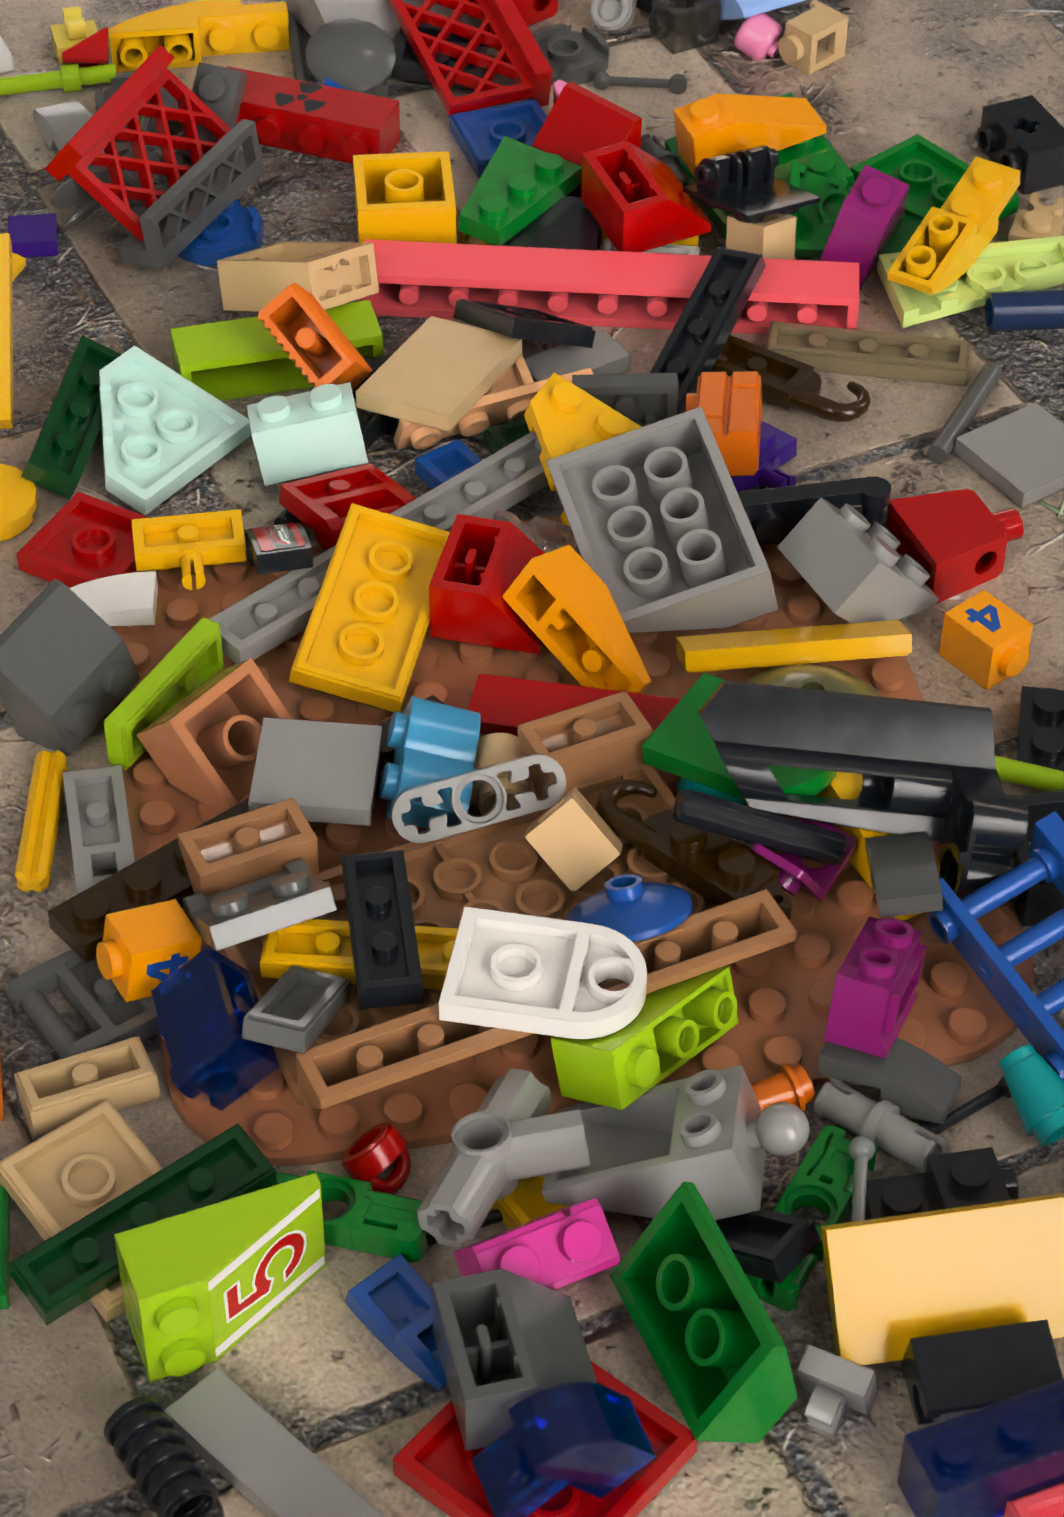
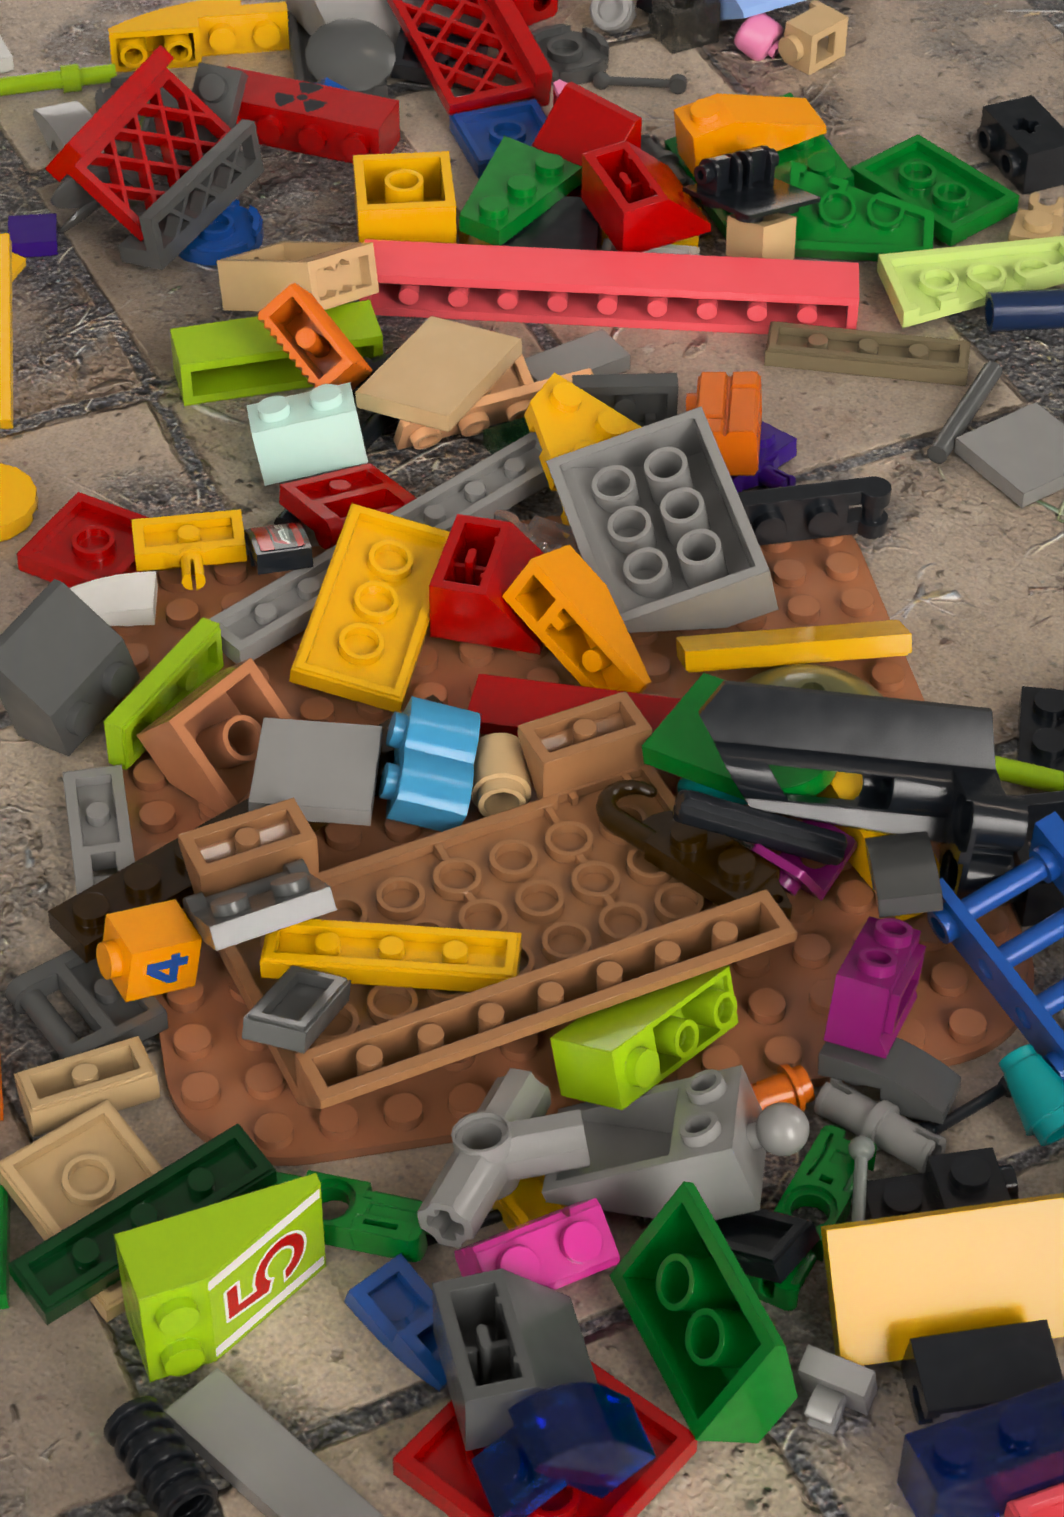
(41, 822): yellow axle -> none
(70, 422): dark green plate -> none
(72, 31): light yellow tile -> none
(90, 51): red slope -> none
(159, 429): light aqua plate -> none
(203, 1026): clear blue brick -> none
(374, 1153): red tile -> none
(382, 930): black tile -> none
(444, 463): blue plate -> none
(524, 323): black tile -> none
(526, 799): light grey beam -> none
(541, 976): white tile -> none
(574, 840): tan panel -> none
(635, 907): blue dish -> none
(709, 318): black tile -> none
(789, 381): dark brown plate -> none
(856, 565): light grey slope -> none
(866, 220): magenta slope -> none
(953, 538): red torso -> none
(958, 231): yellow slope -> none
(985, 639): light orange brick -> none

